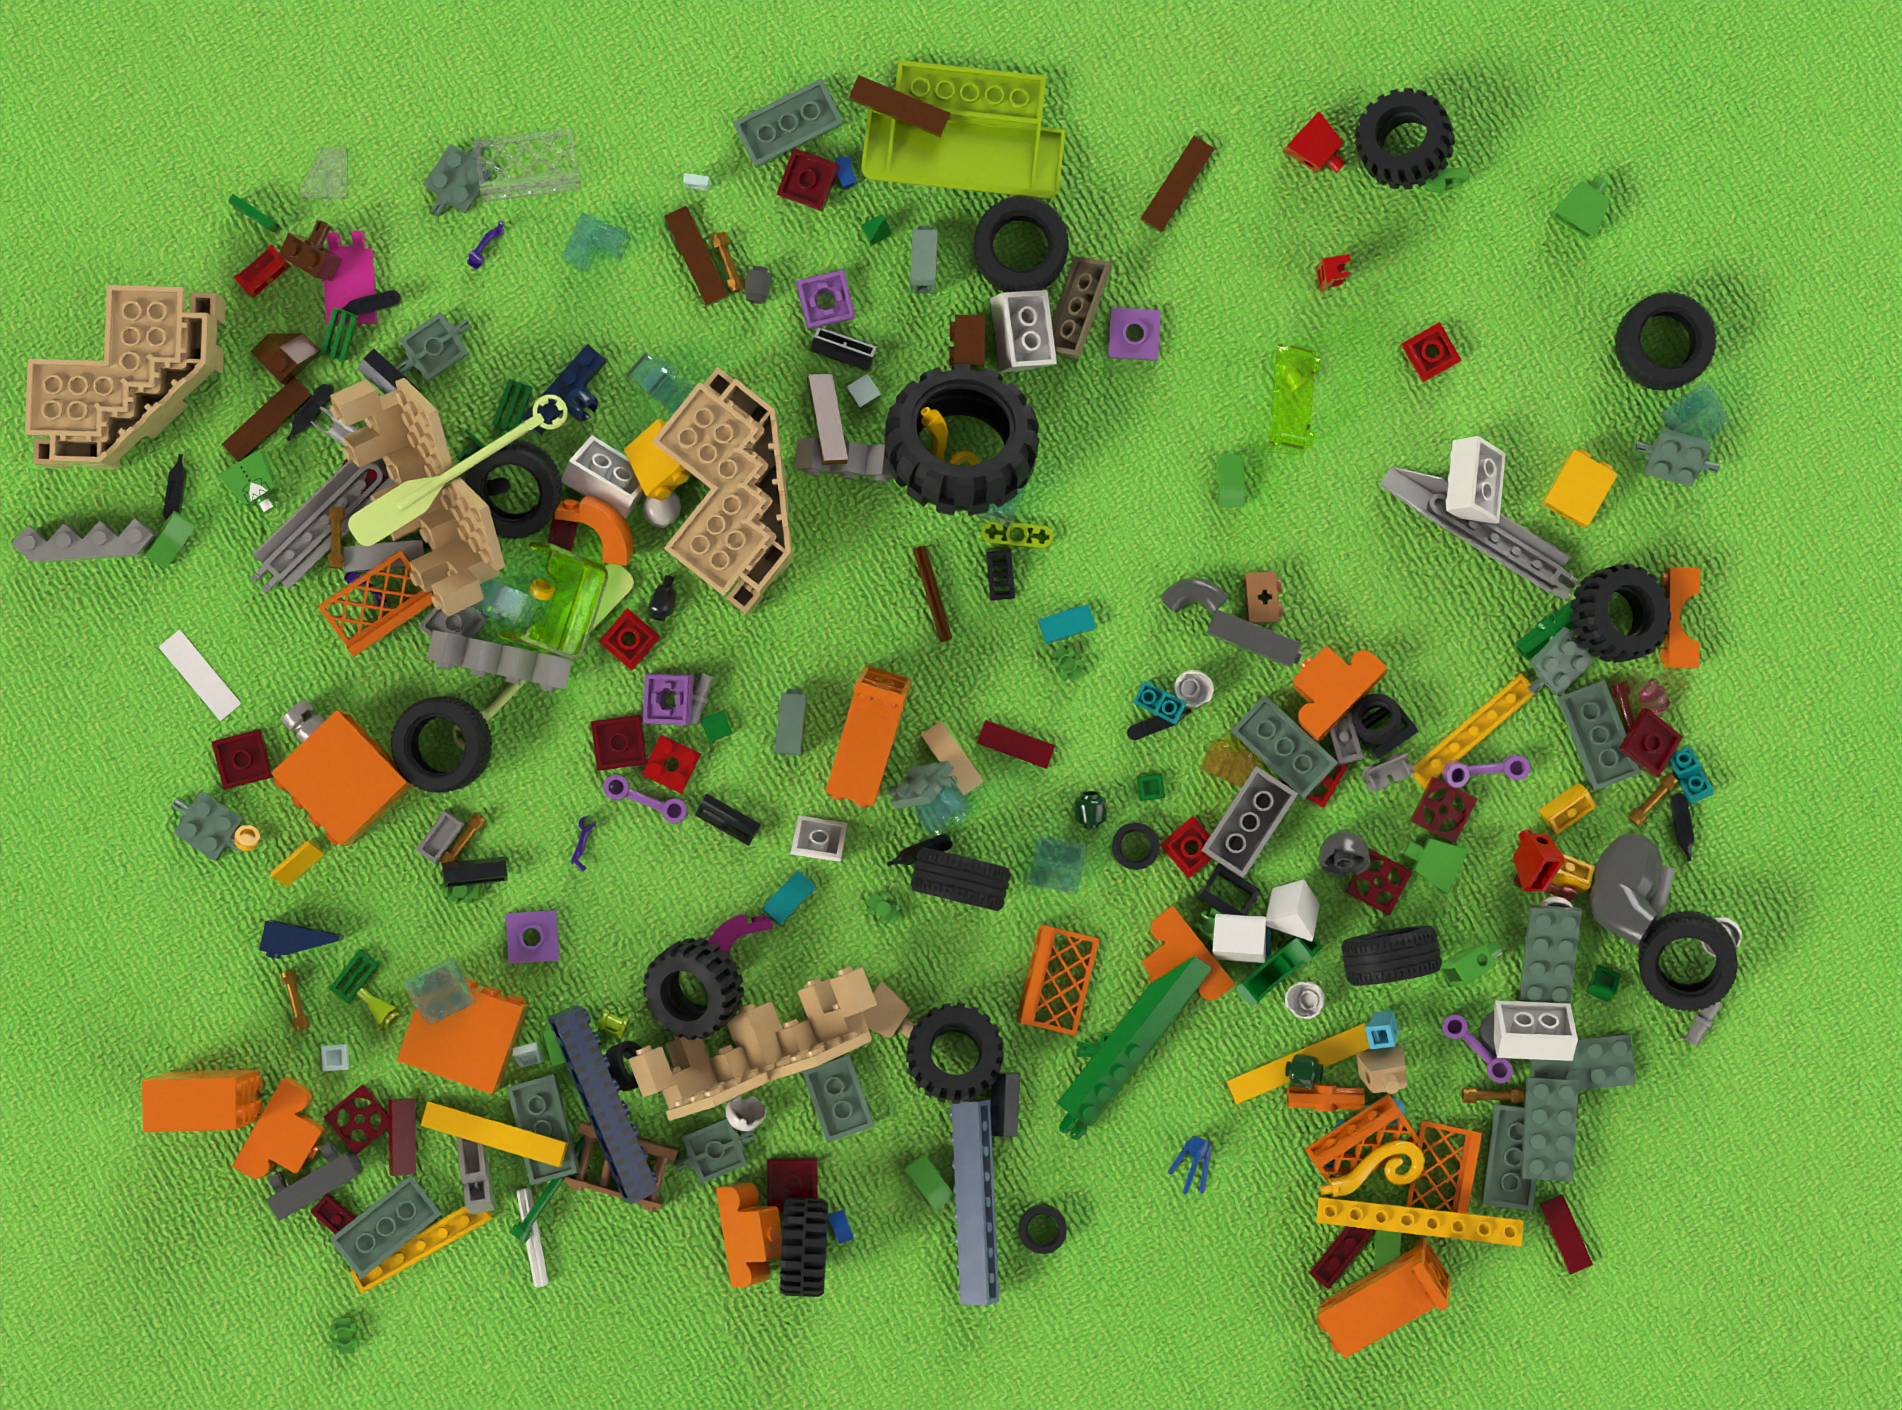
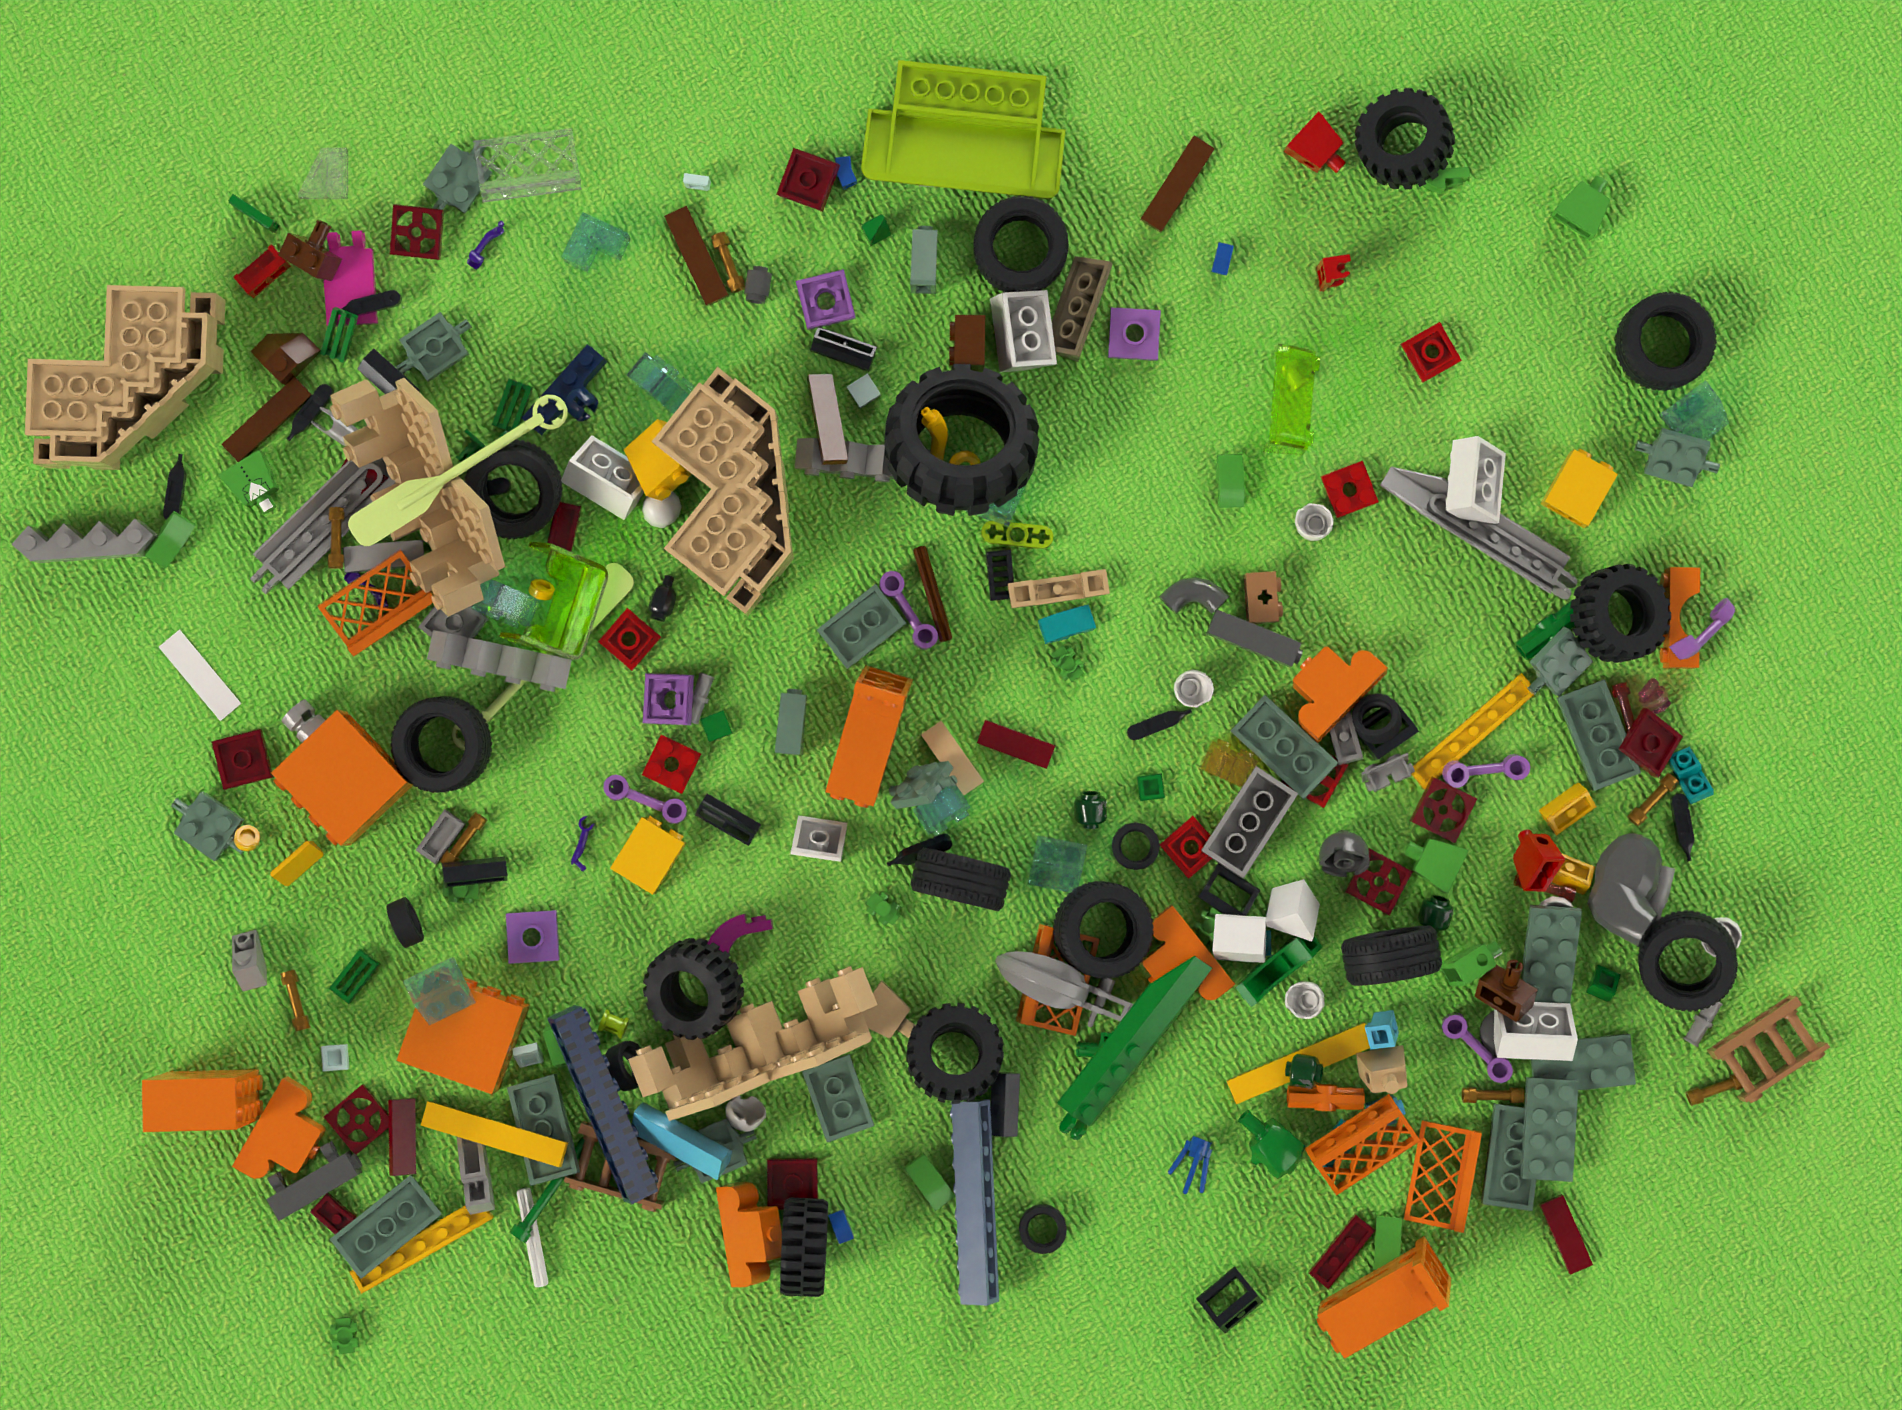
(248, 961): none -> light grey slope
(286, 938): dark blue slope -> none
(382, 1011): lime cone -> none
(405, 922): none -> black tyre
(415, 242): none -> dark red piece
(606, 521): orange arch -> none
(619, 742): dark red tile -> none
(648, 854): none -> yellow brick
(681, 1141): none -> medium azure brick
(788, 123): sand green plate -> none
(788, 898): teal slope -> none
(861, 626): none -> sand green plate
(892, 586): none -> medium lavender piece
(899, 106): reddish brown tile -> none
(1057, 983): none -> light grey piece
(1058, 589): none -> tan slope
(1136, 940): none -> black tyre
(1160, 702): teal slope -> none
(1222, 258): none -> blue piece
(1238, 1309): none -> black tile
(1272, 1145): none -> green piece
(1313, 522): none -> white hair
(1351, 1181): yellow plant -> none
(1353, 474): none -> red piece
(1420, 1221): yellow brick -> none
(1436, 913): none -> dark green head
(1506, 991): none -> reddish brown brick
(1690, 646): none -> medium lavender piece
(1697, 1095): none -> pearl gold bar
(1746, 1037): none -> medium nougat fence

